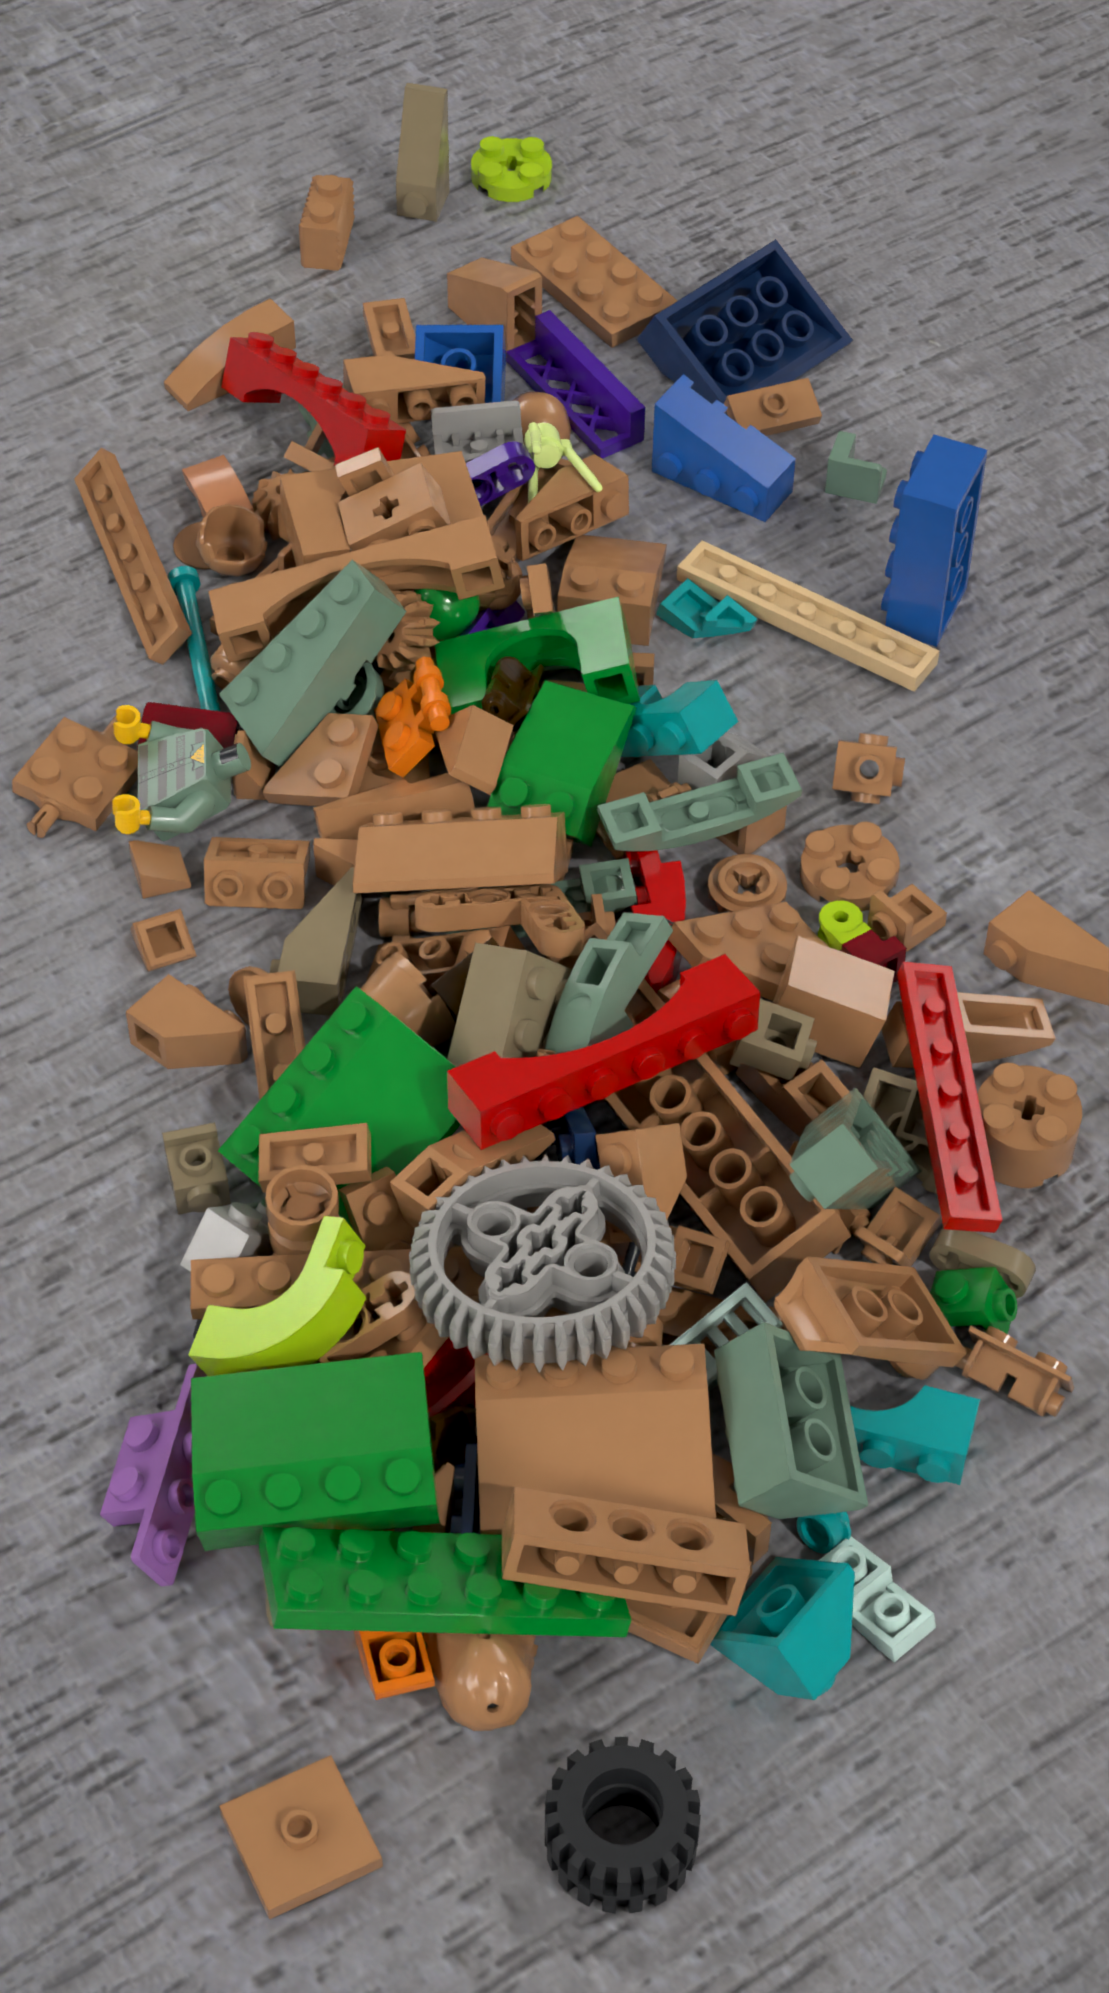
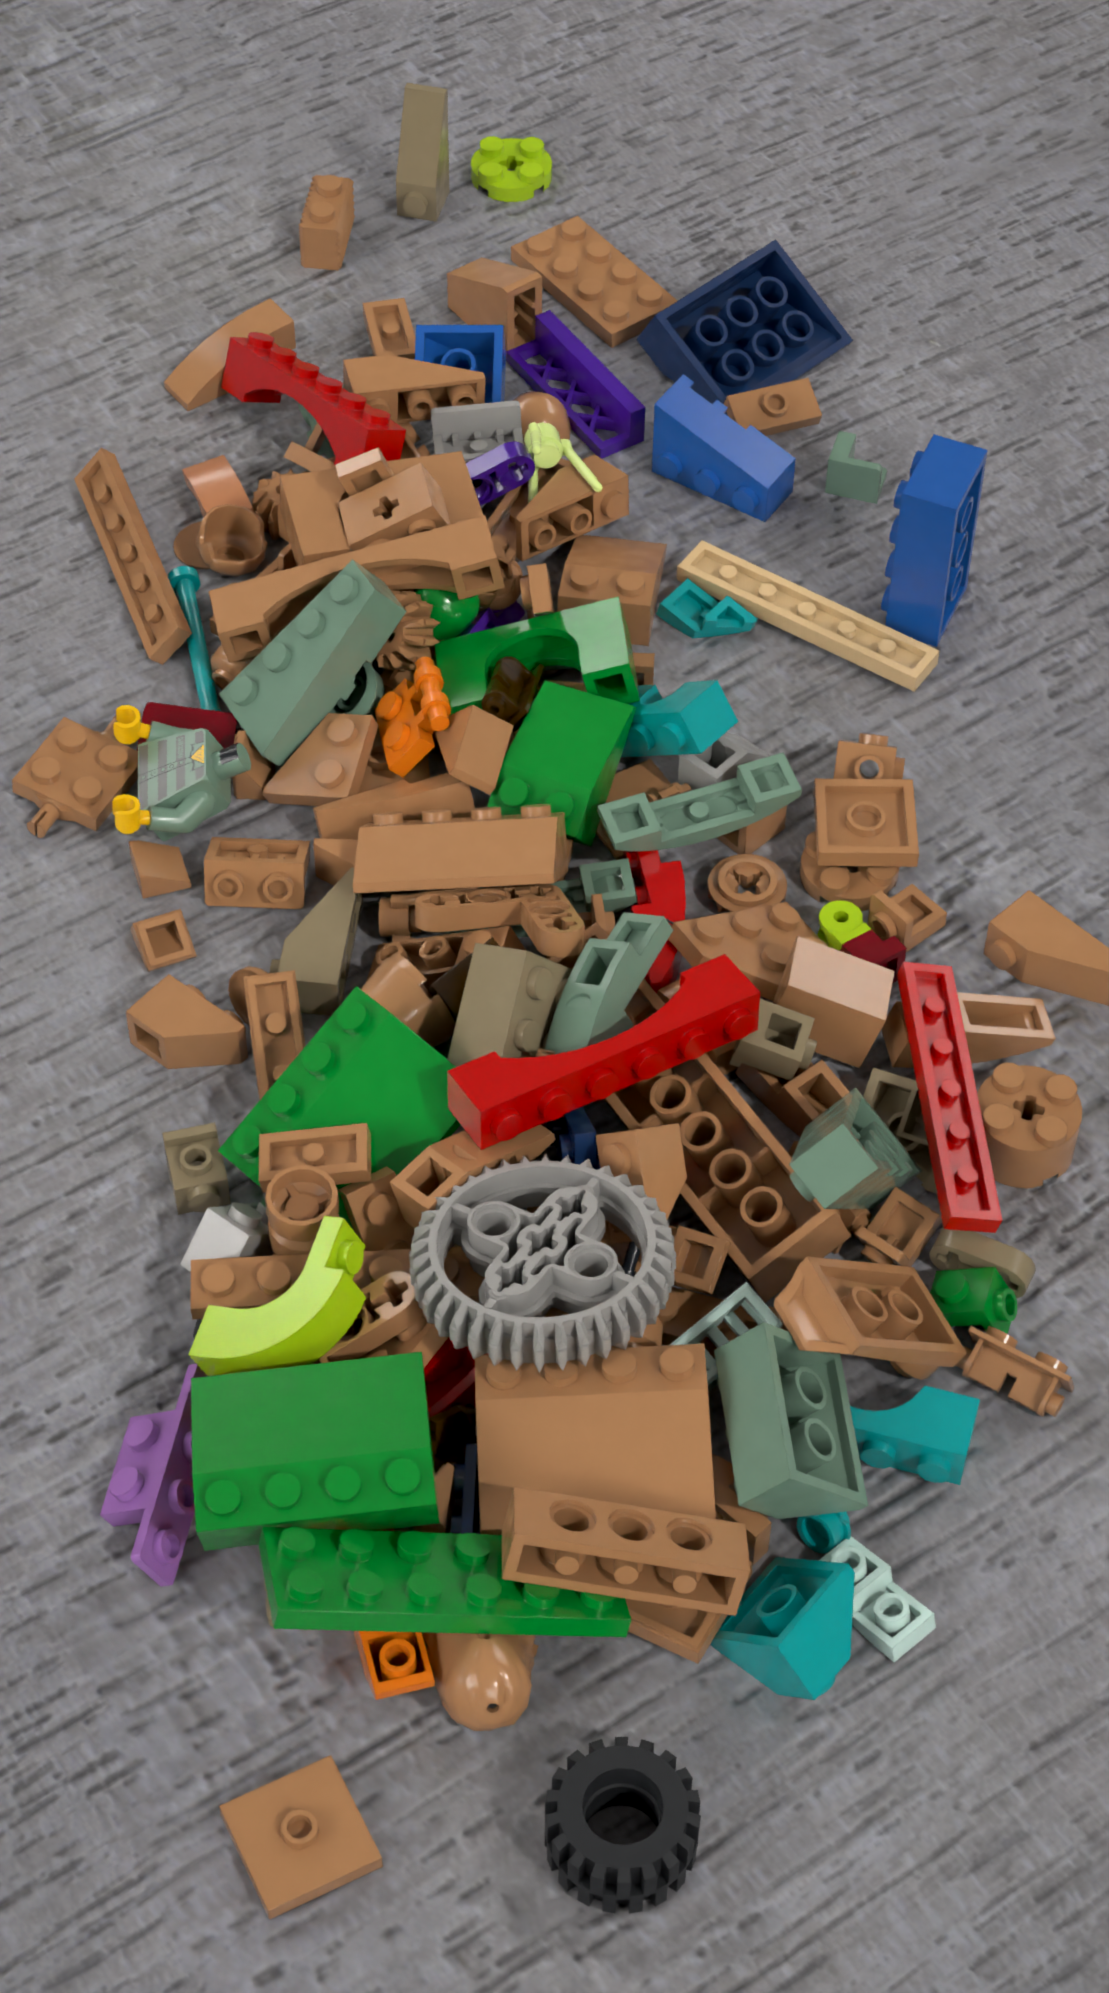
(865, 822): none -> medium nougat plate

